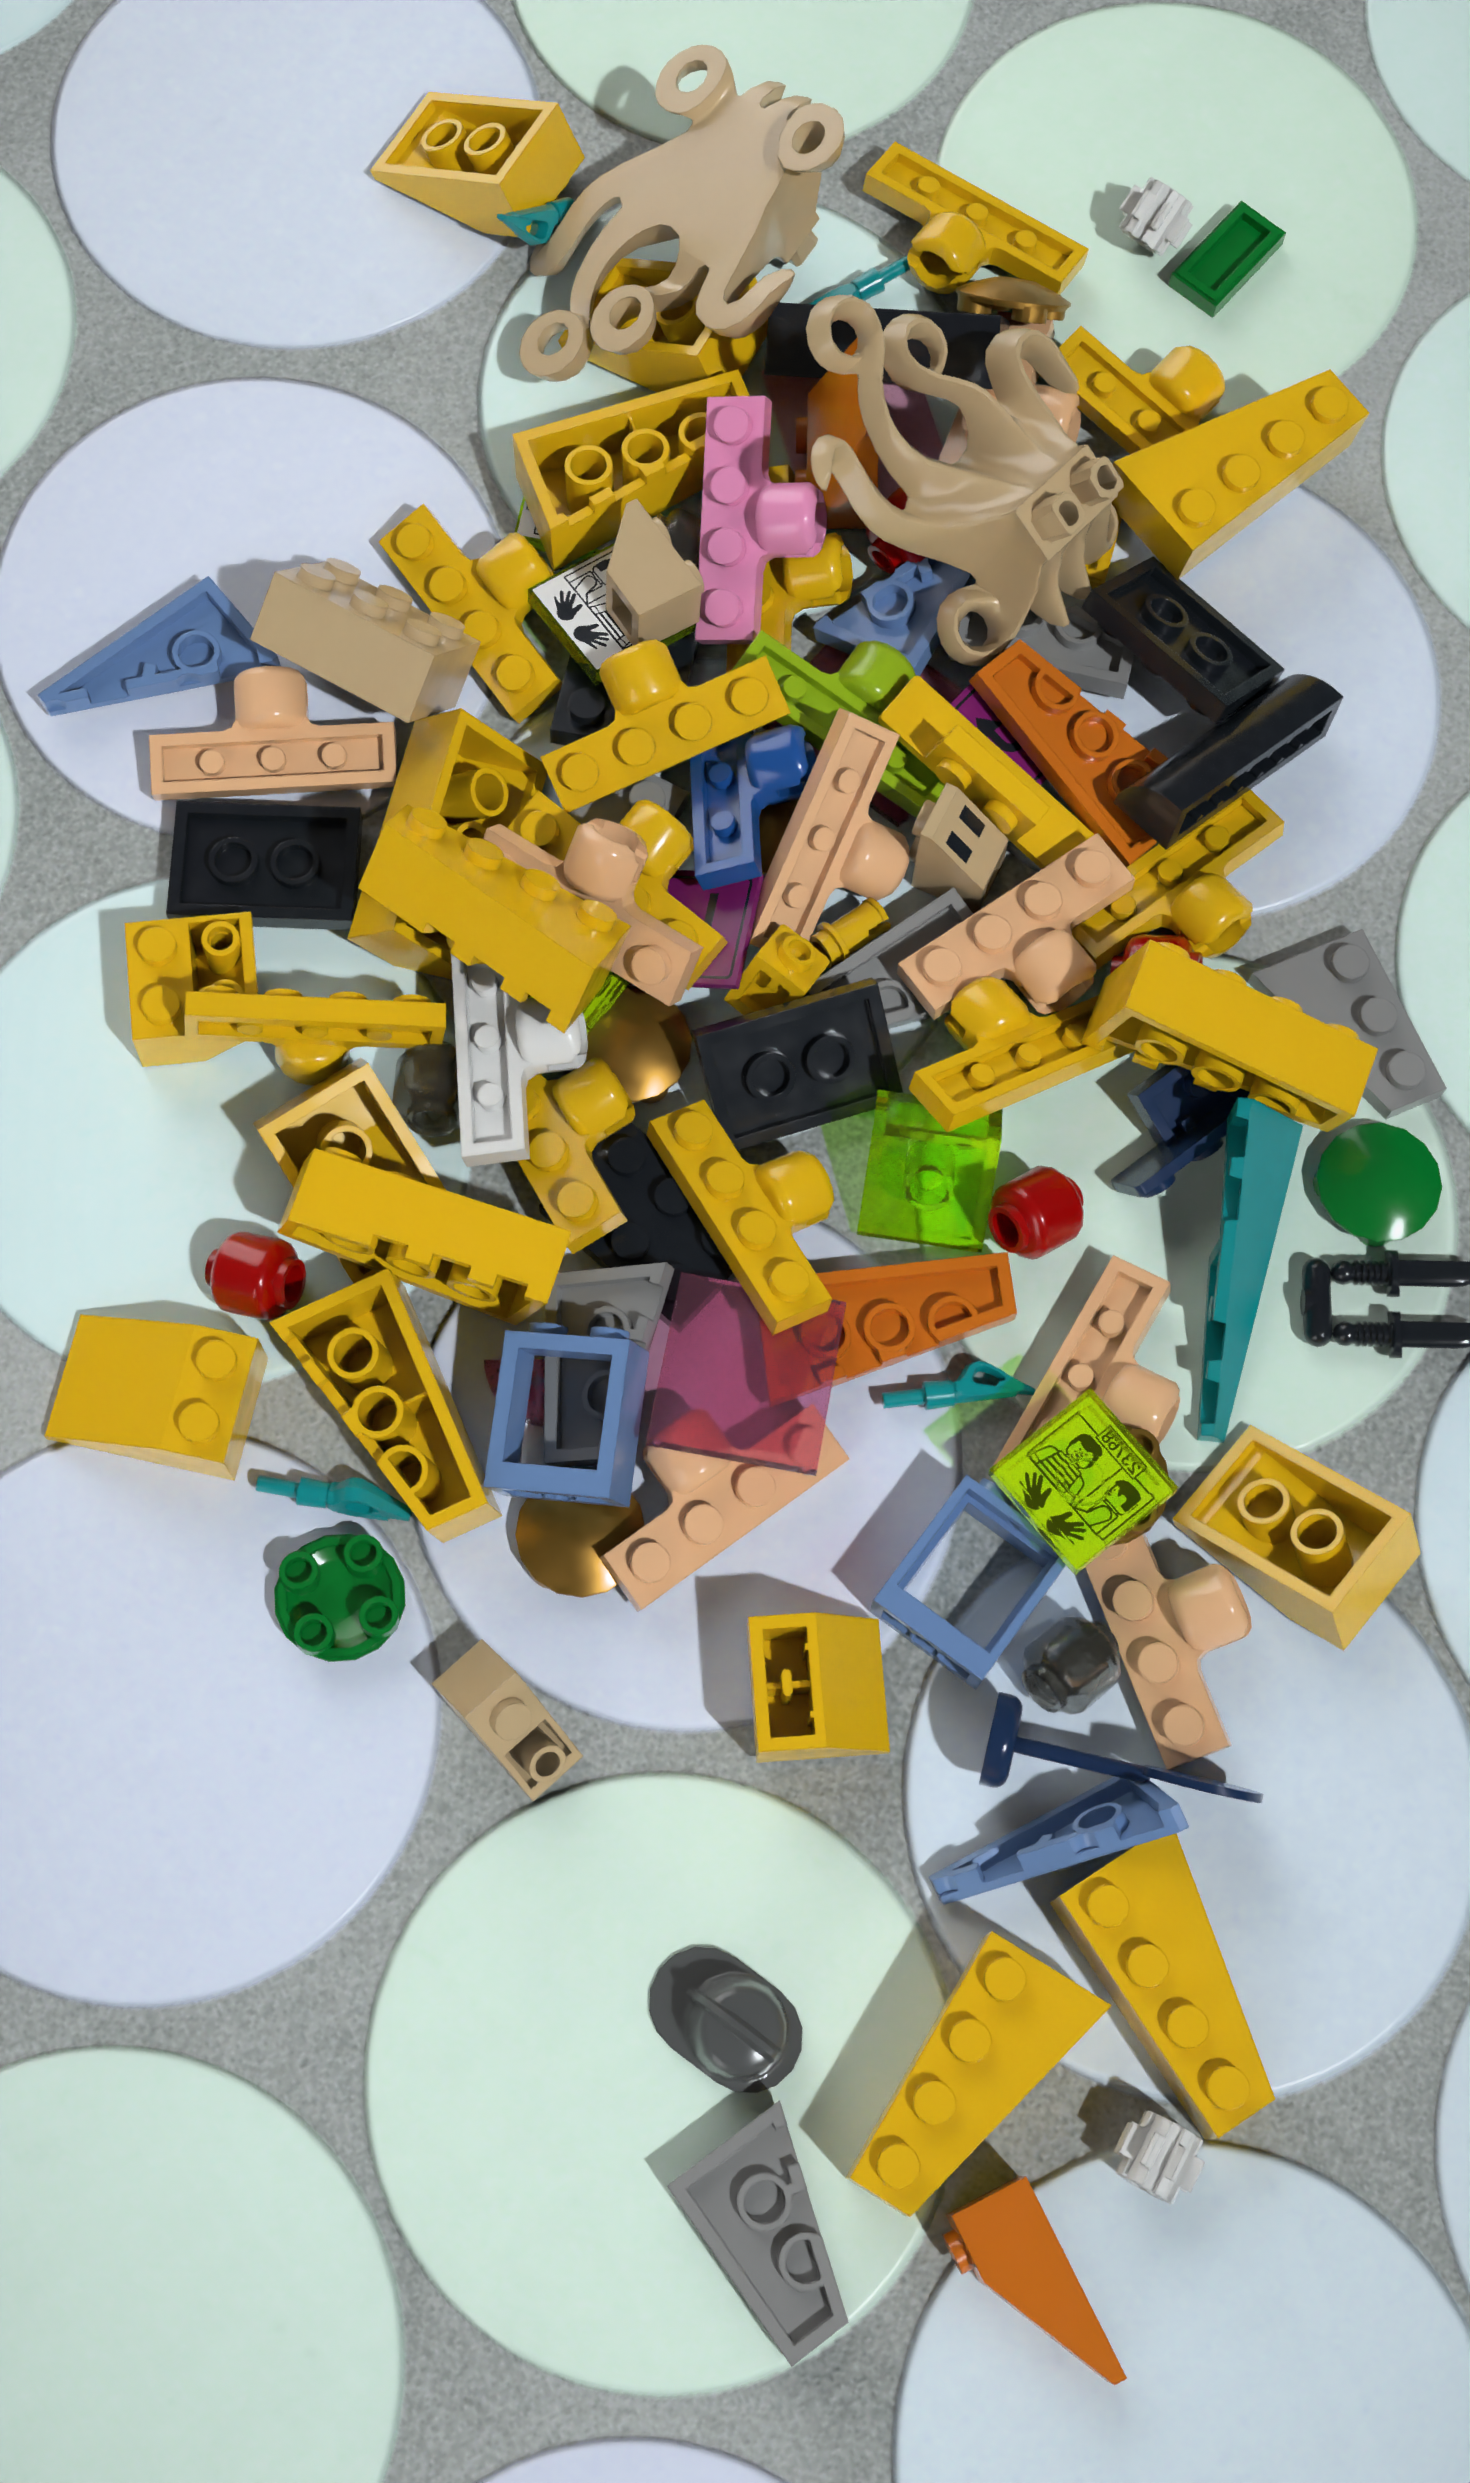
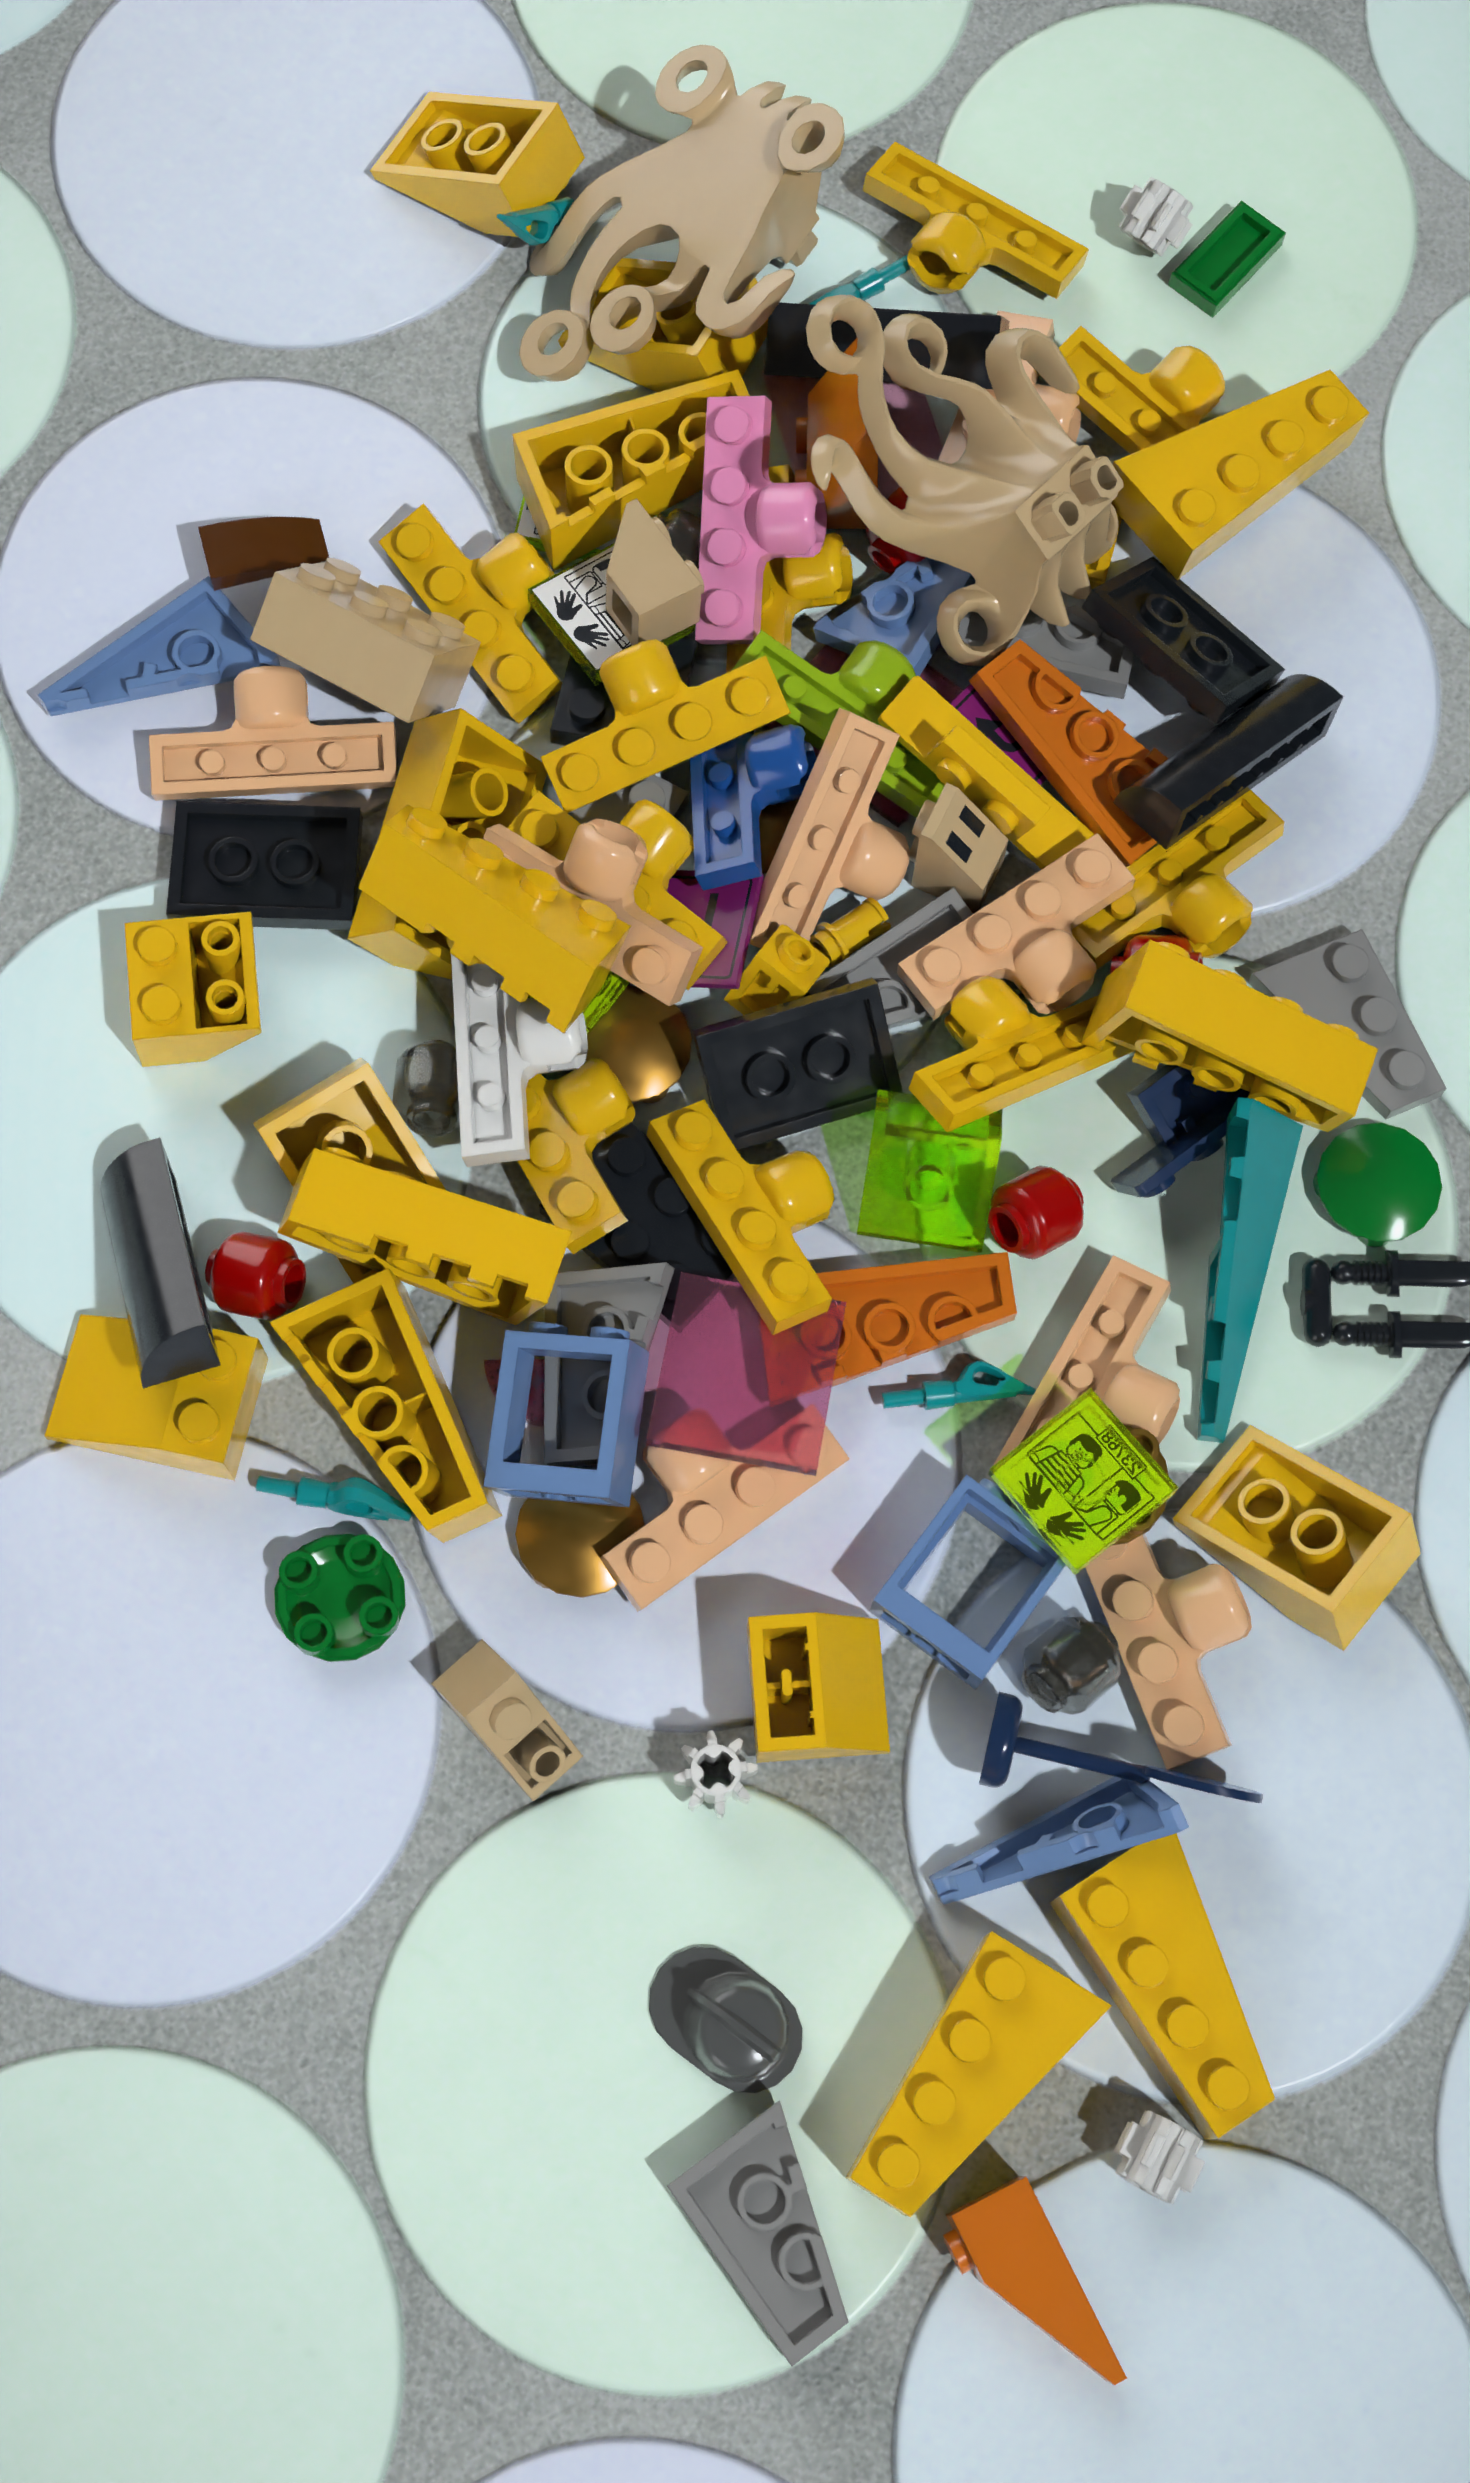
(157, 1266): none -> black brick
(258, 547): none -> reddish brown slope
(312, 1032): yellow plate -> none
(712, 1755): none -> white gear
(1028, 299): pearl gold dish -> none

